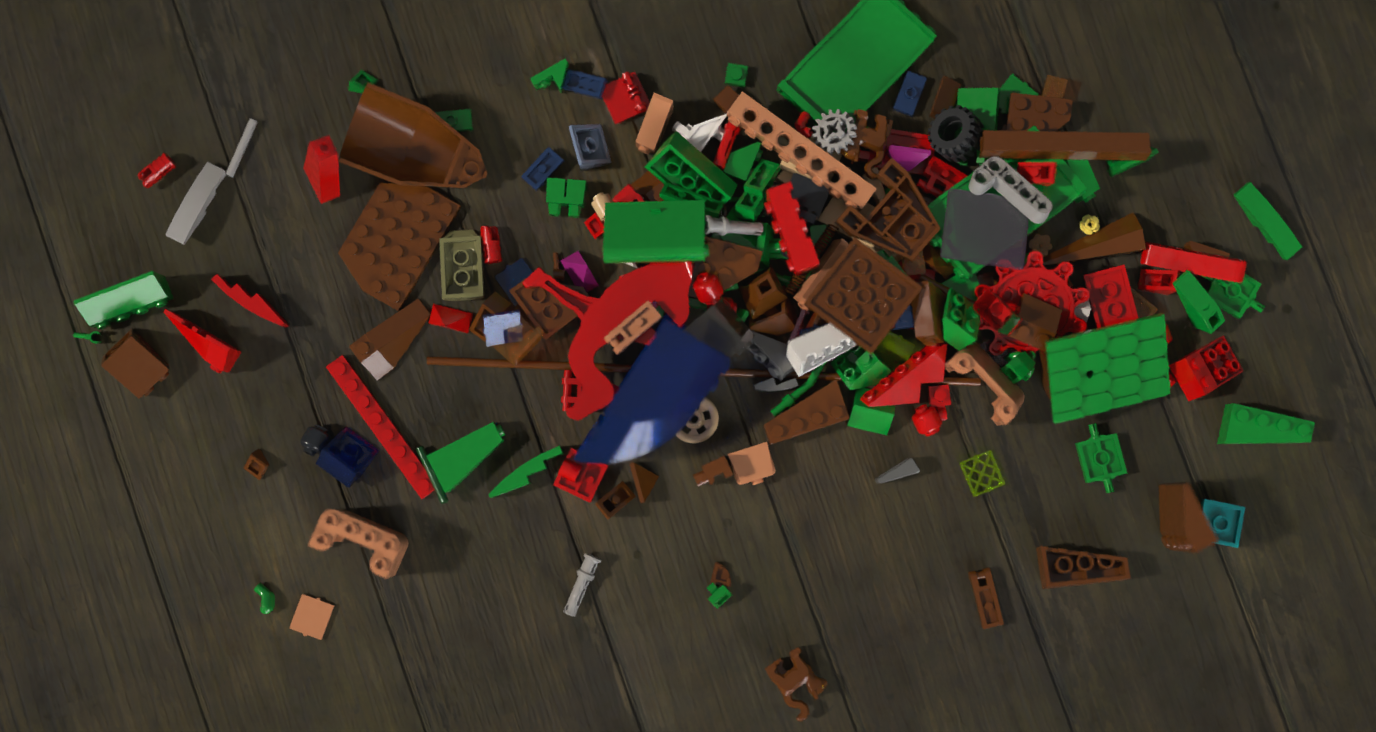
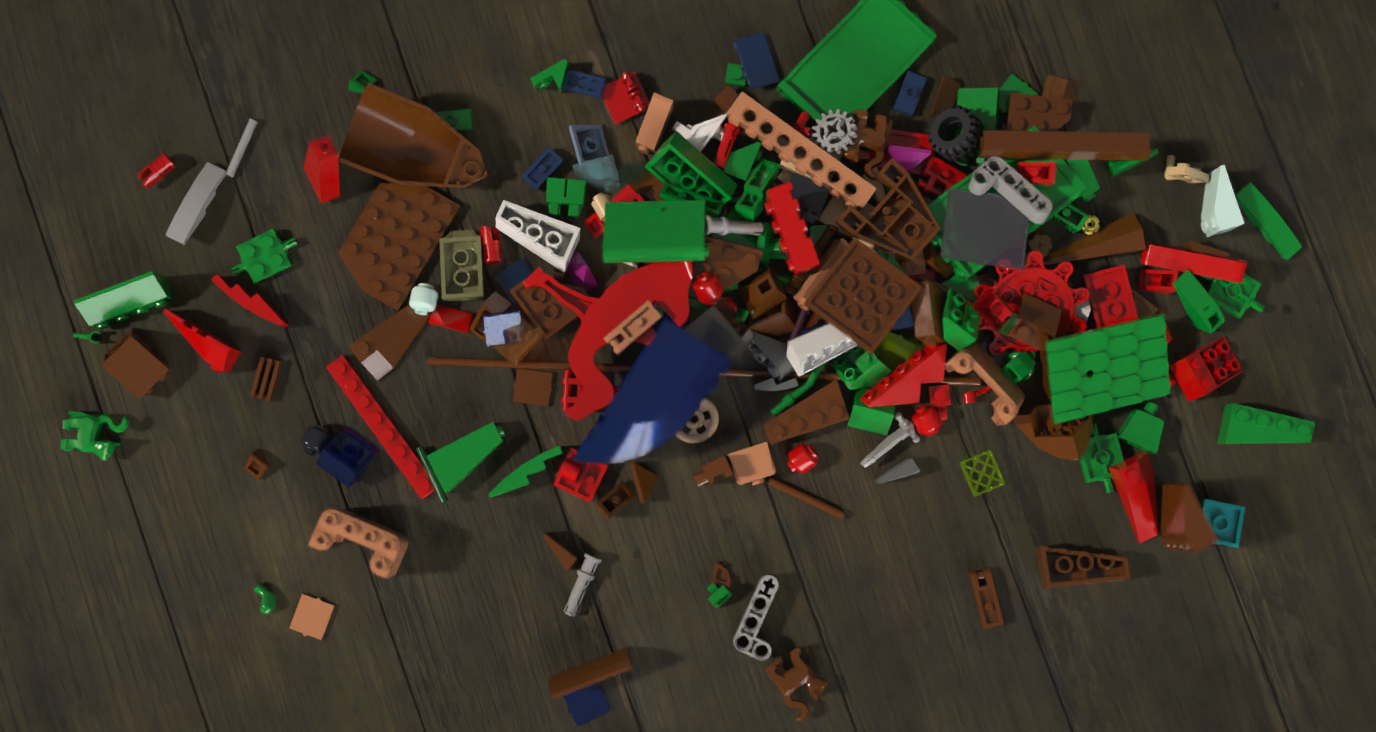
(89, 433): none -> green animal
(264, 256): none -> green plate
(265, 379): none -> reddish brown tile
(423, 299): none -> light aqua head
(532, 387): none -> reddish brown piece
(539, 233): none -> white wedge
(564, 555): none -> reddish brown slope
(586, 703): none -> clear blue piece
(590, 672): none -> reddish brown slope
(599, 173): none -> clear light blue slope
(756, 60): none -> dark blue piece
(759, 614): none -> light grey beam
(802, 458): none -> red head
(806, 498): none -> reddish brown bar
(906, 429): none -> light grey piece
(969, 397): none -> red hand
(1061, 439): none -> reddish brown brick
(1071, 218): none -> green brick
(1137, 492): none -> red wedge
(1142, 429): none -> green torso
(1184, 172): none -> tan plate
(1220, 205): none -> light aqua slope

